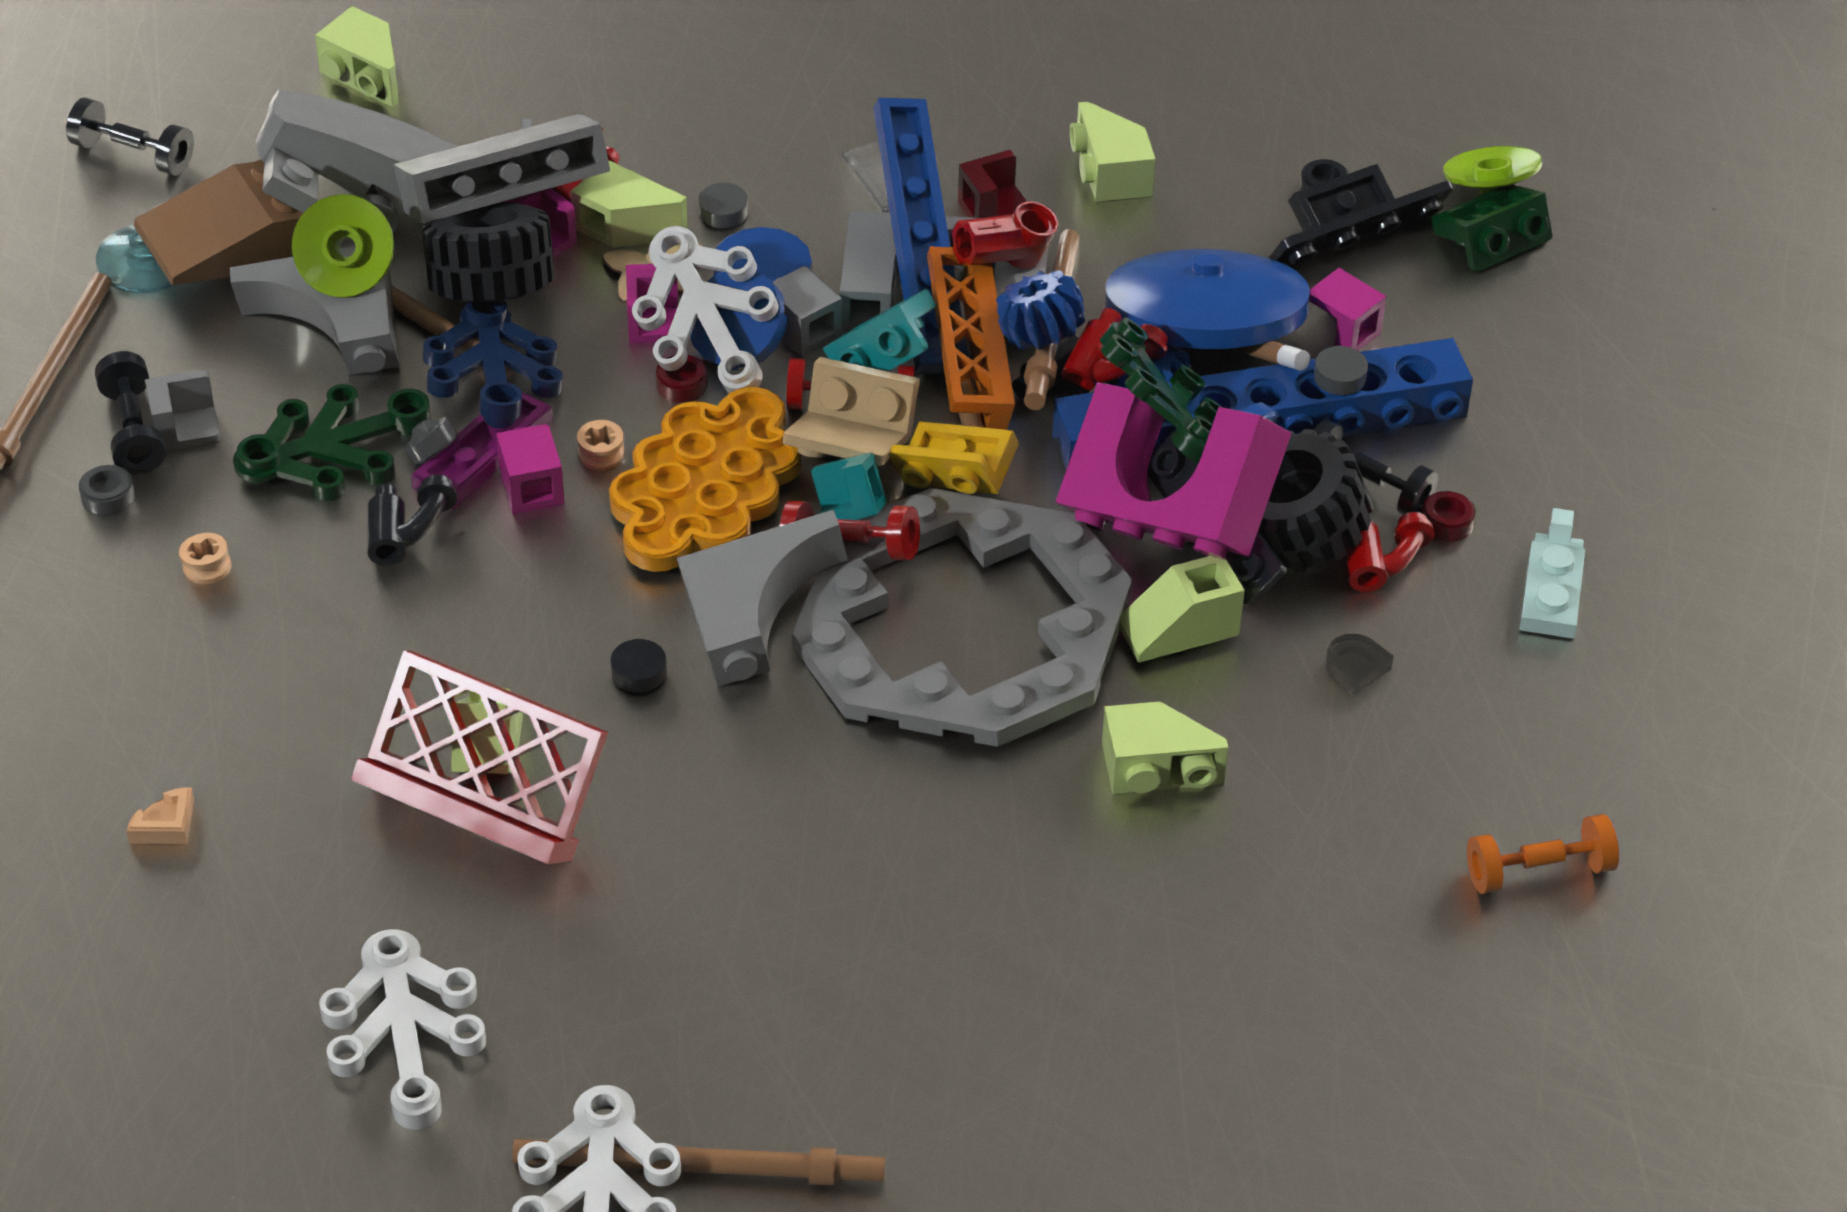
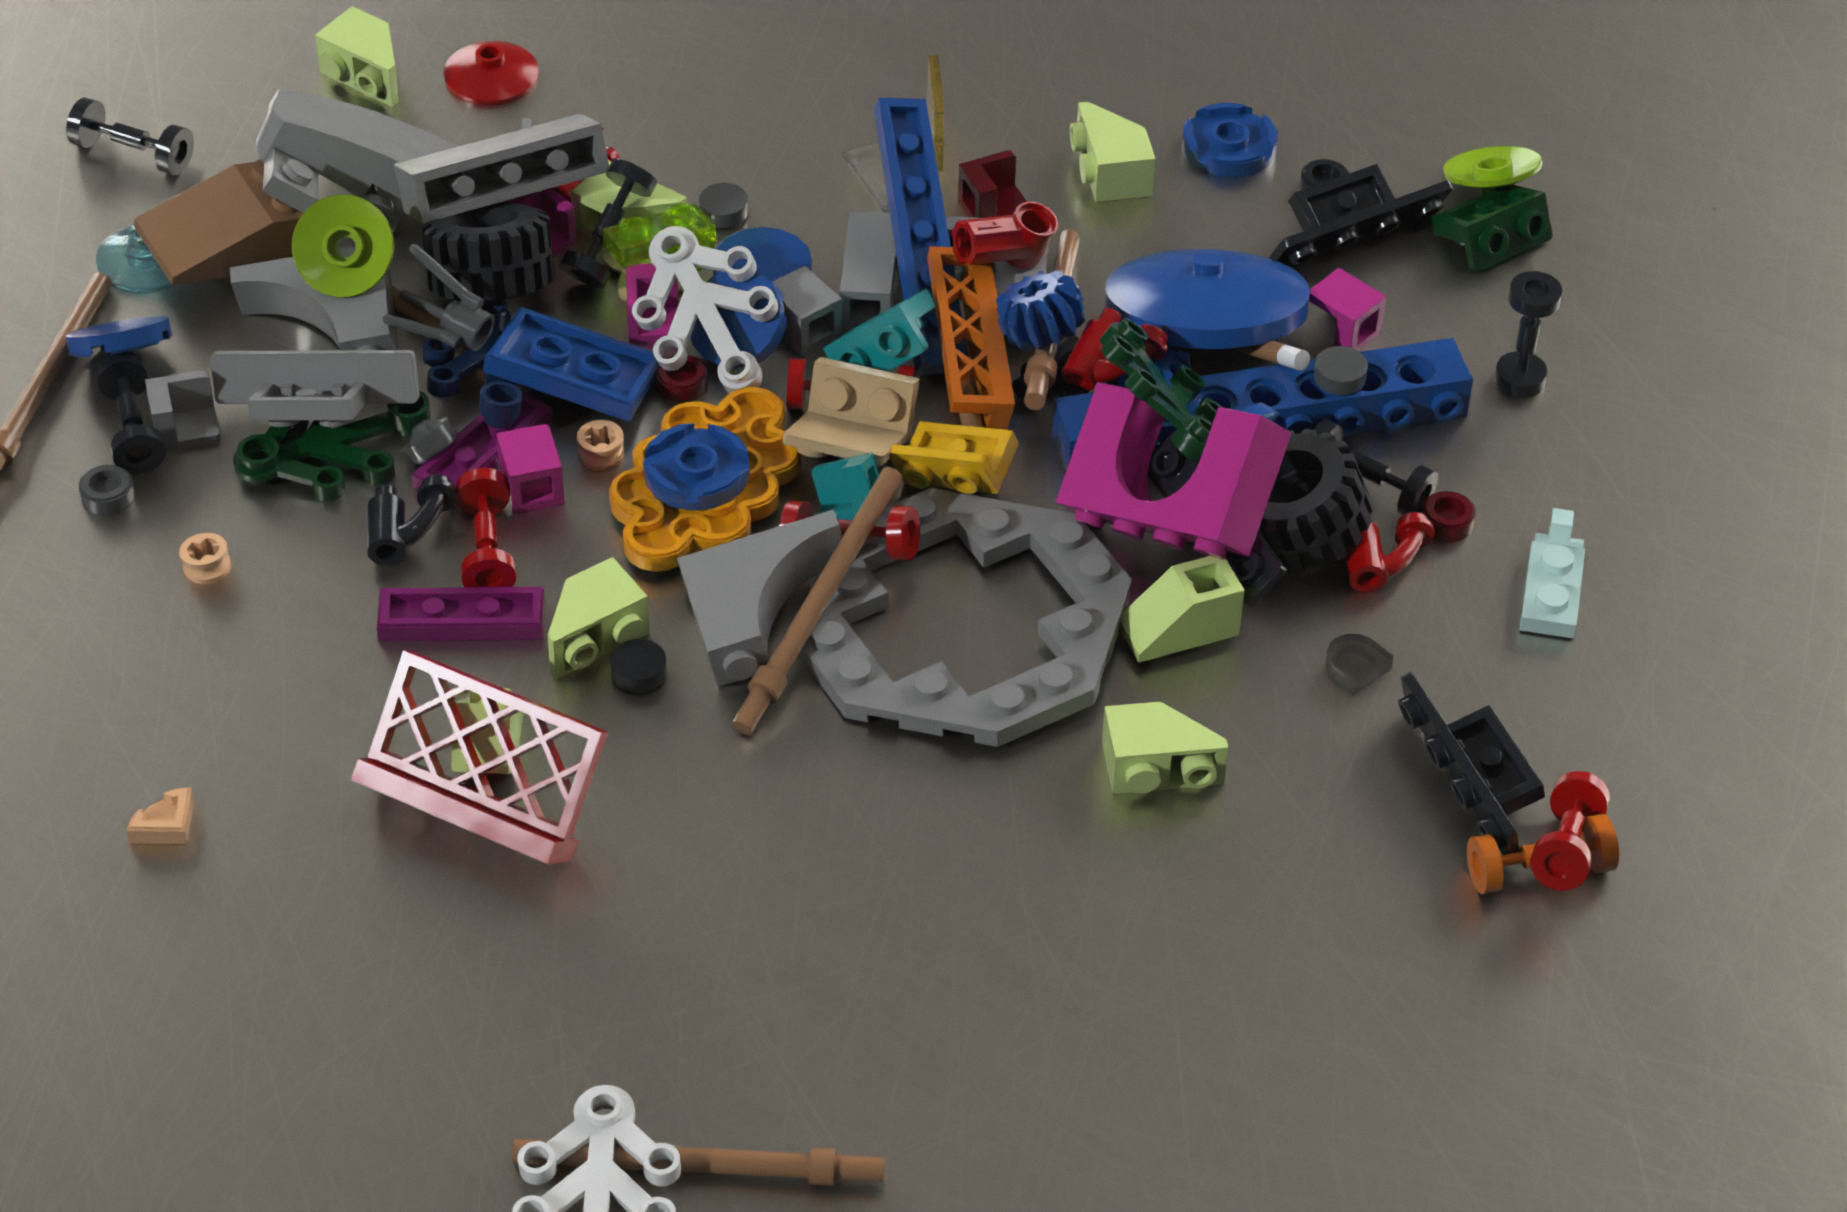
(119, 336): none -> blue tile
(313, 383): none -> light grey bracket
(402, 1014): white plant -> none
(461, 613): none -> magenta tile
(463, 322): none -> dark grey plant
(483, 494): none -> red wheel
(491, 73): none -> red dish
(573, 363): none -> blue tile
(595, 616): none -> yellowish green slope
(630, 179): none -> black wheel
(632, 236): none -> clear neon green plate
(696, 467): none -> blue tile
(770, 679): none -> medium nougat bar
(936, 108): none -> clear yellow piece
(1229, 140): none -> blue tile
(1482, 760): none -> black bracket
(1535, 297): none -> black wheel
(1562, 857): none -> red wheel

